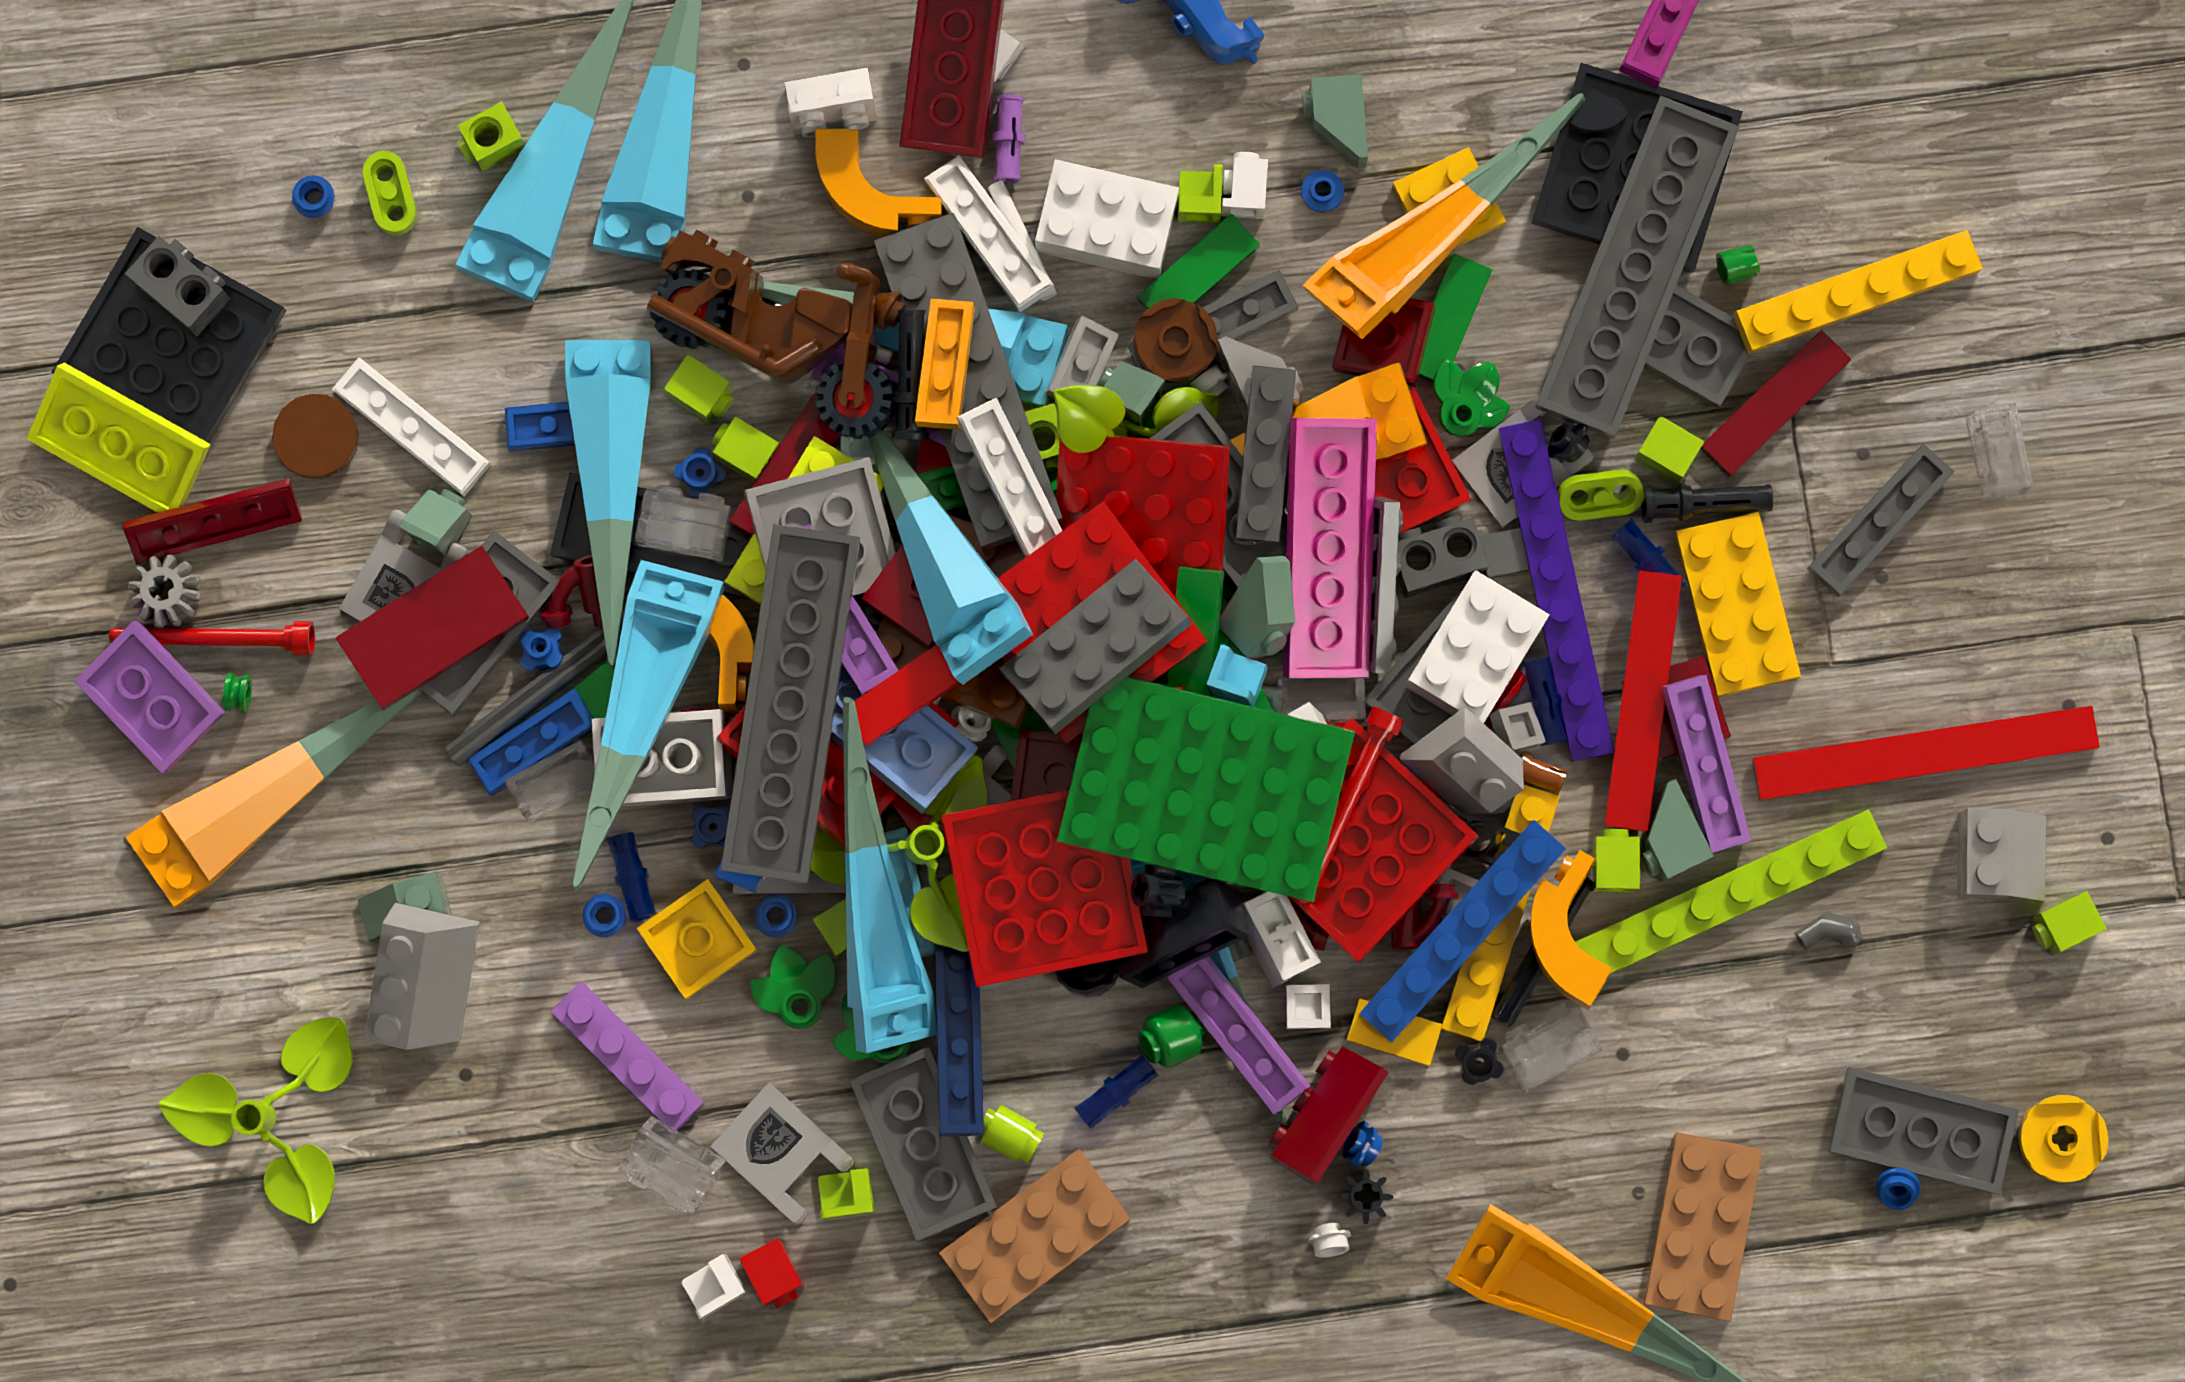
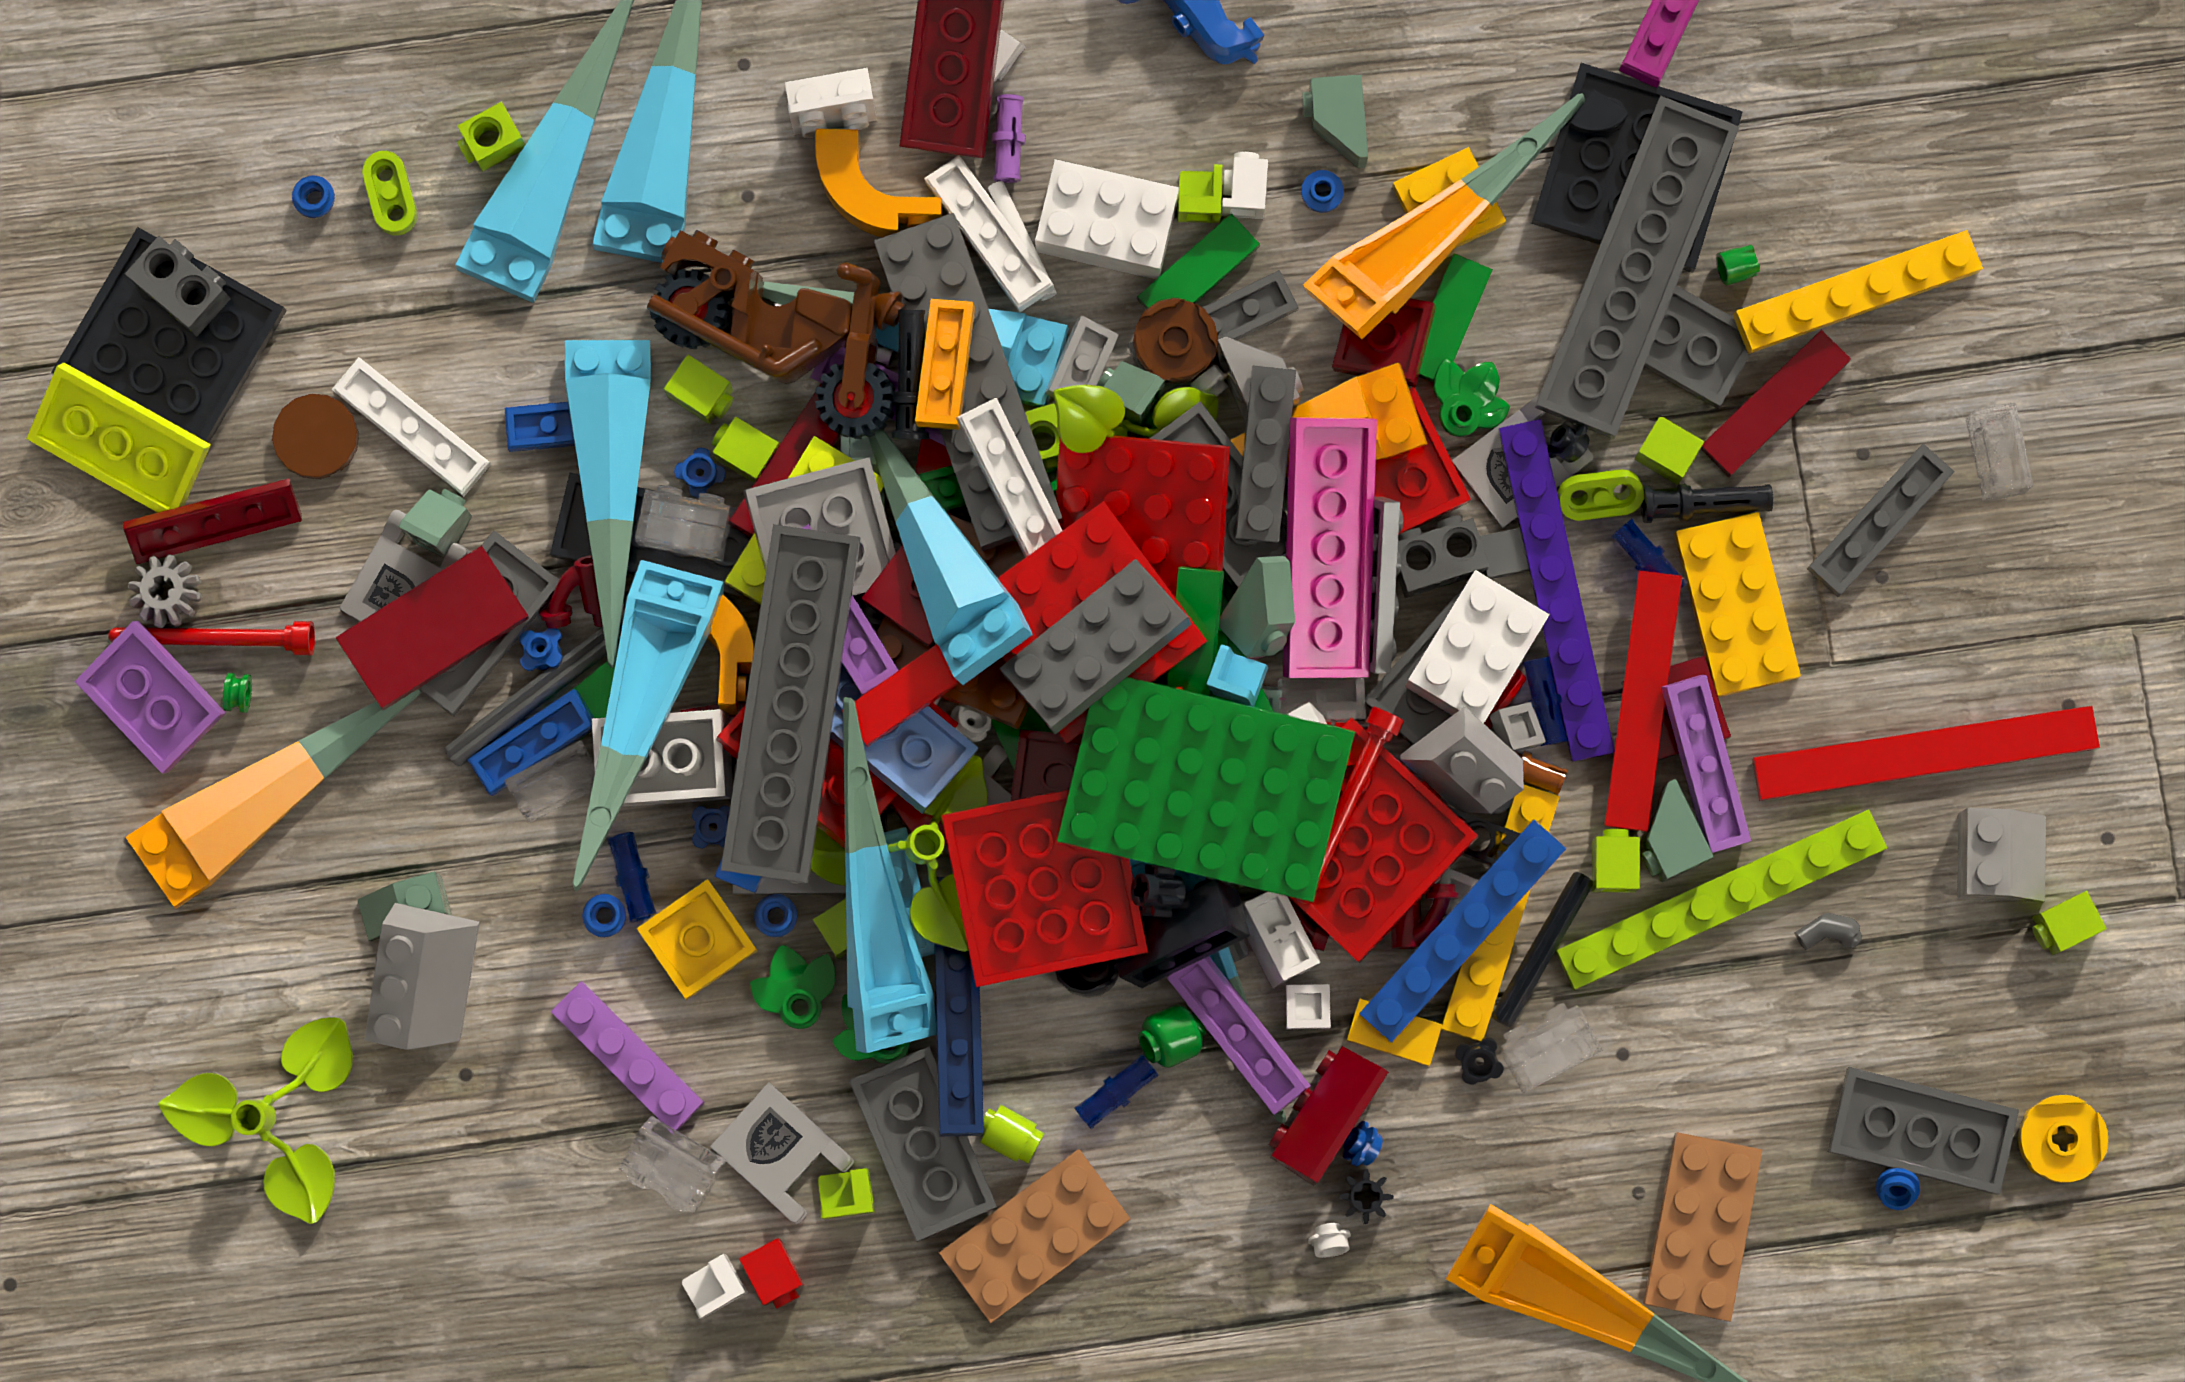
(1559, 957): light orange arch -> none

